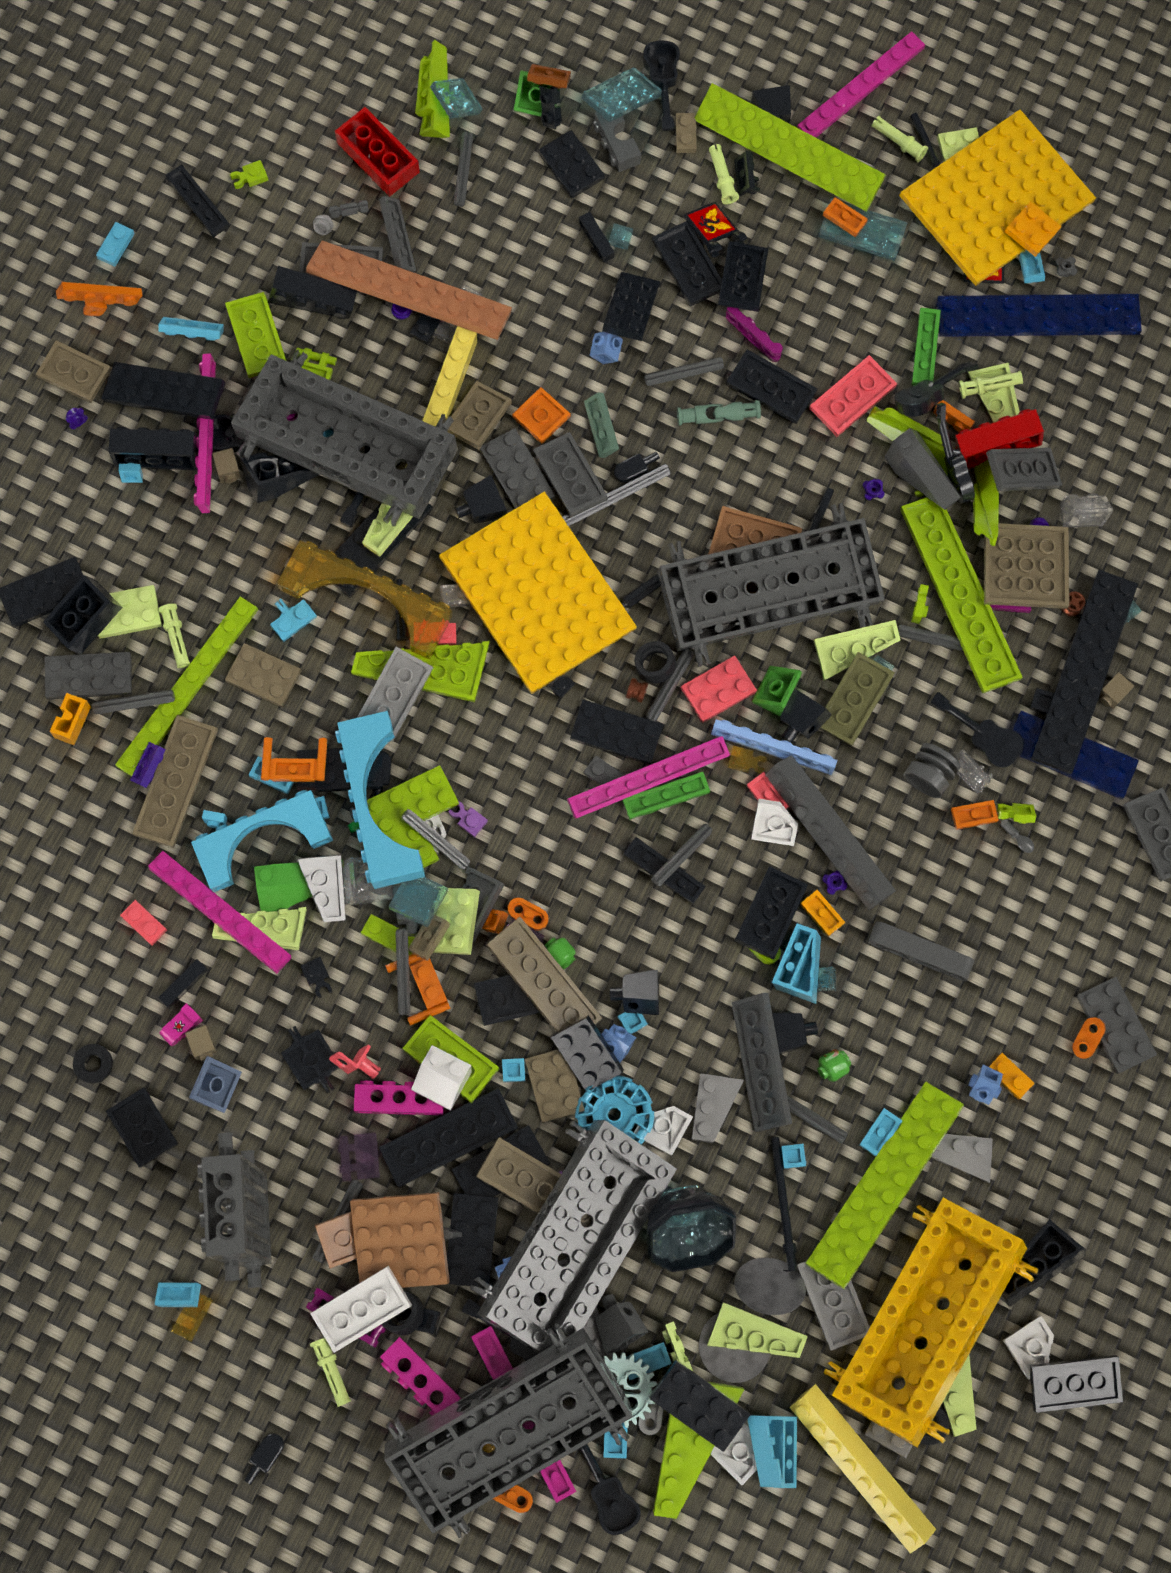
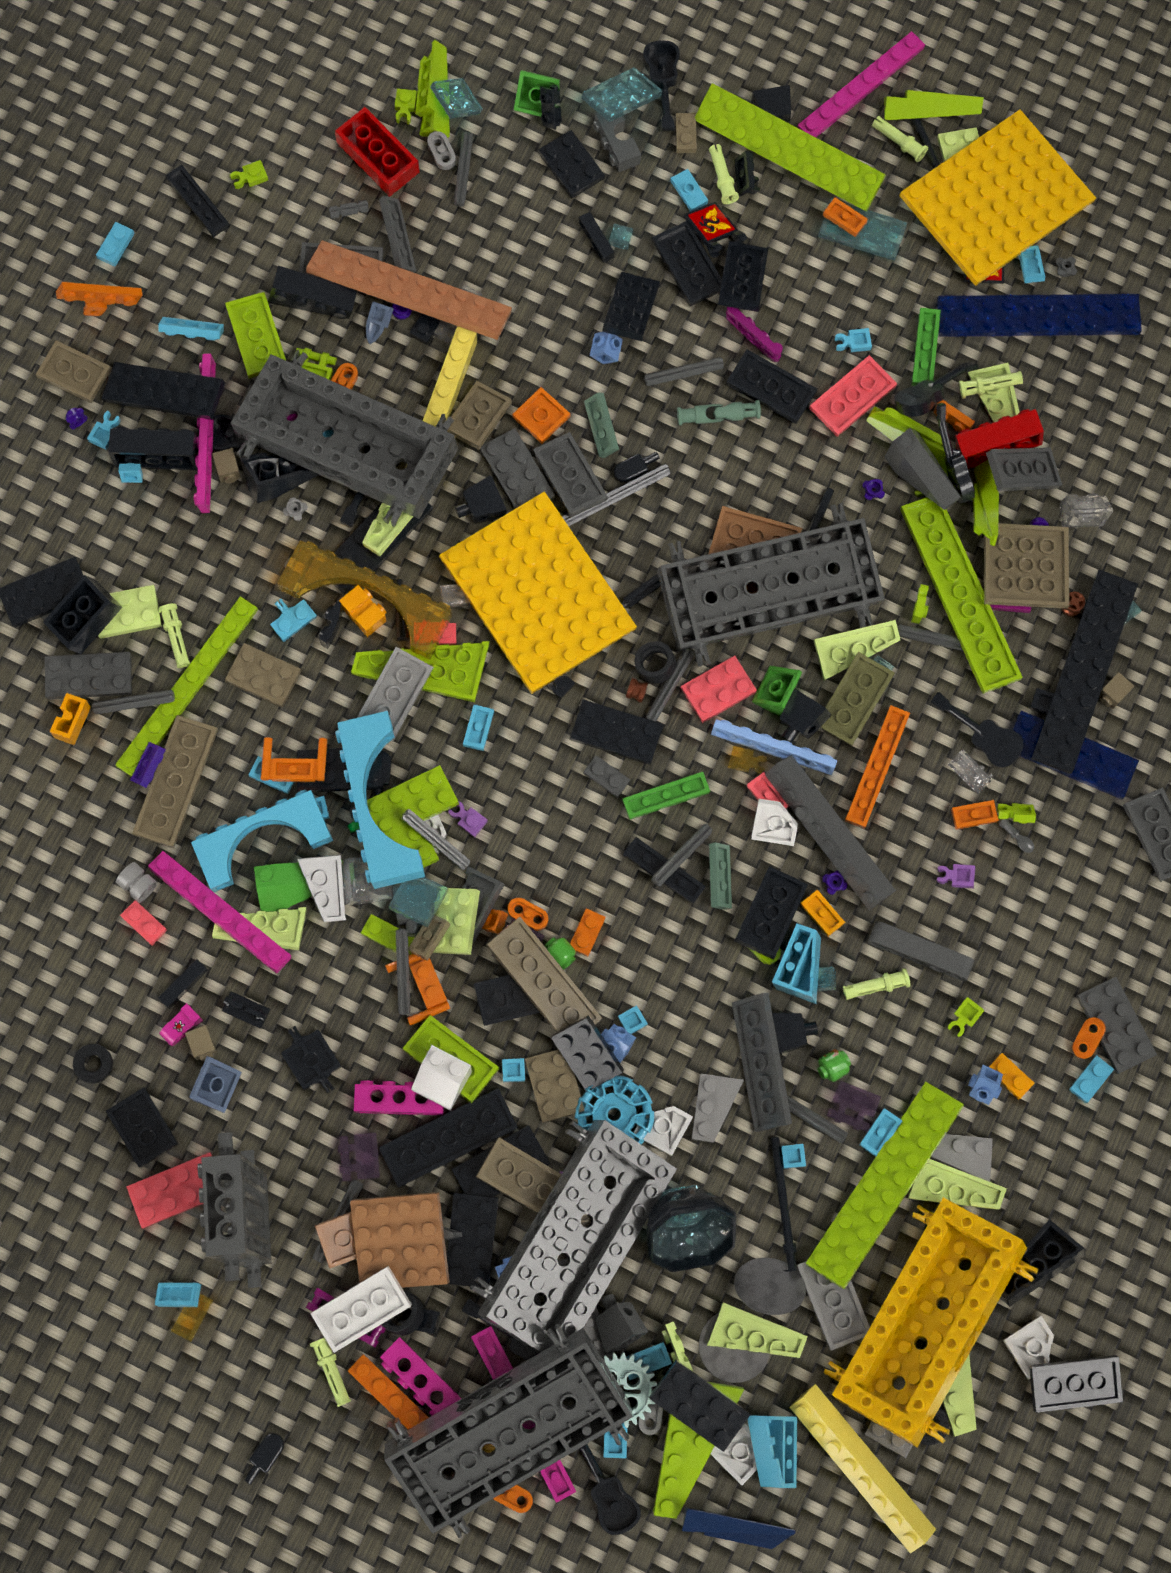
(101, 432): none -> medium azure plate
(133, 879): none -> light grey wheel
(167, 1193): none -> coral plate
(214, 819): medium azure plate -> none
(245, 1009): none -> black hinge
(295, 503): none -> light grey plate
(316, 974): black plate -> none
(323, 224): light grey plate -> none
(333, 619): none -> black slope
(346, 368): none -> orange plate
(360, 1061): coral bracket -> none
(363, 611): none -> light orange brick
(377, 320): none -> sand blue plate
(387, 1392): none -> orange plate
(405, 103): none -> lime plate
(441, 152): none -> light grey plate
(478, 727): none -> medium azure plate
(549, 76): dark orange plate -> none
(587, 932): none -> orange plate
(639, 993): torso -> none
(648, 777): dark pink plate -> none
(689, 190): none -> medium azure plate
(720, 876): none -> sand green plate
(735, 1528): none -> dark blue wedge
(857, 340): none -> medium azure plate
(857, 1100): none -> clear purple plate
(877, 767): none -> orange plate
(886, 982): none -> yellowish green pin
(930, 104): none -> lime wedge
(932, 770): dark grey wheel -> none
(956, 1186): none -> yellowish green wing
(961, 875): none -> medium lavender plate
(967, 1014): none -> lime plate
(1033, 229): light orange plate -> none
(1091, 1079): none -> medium azure plate

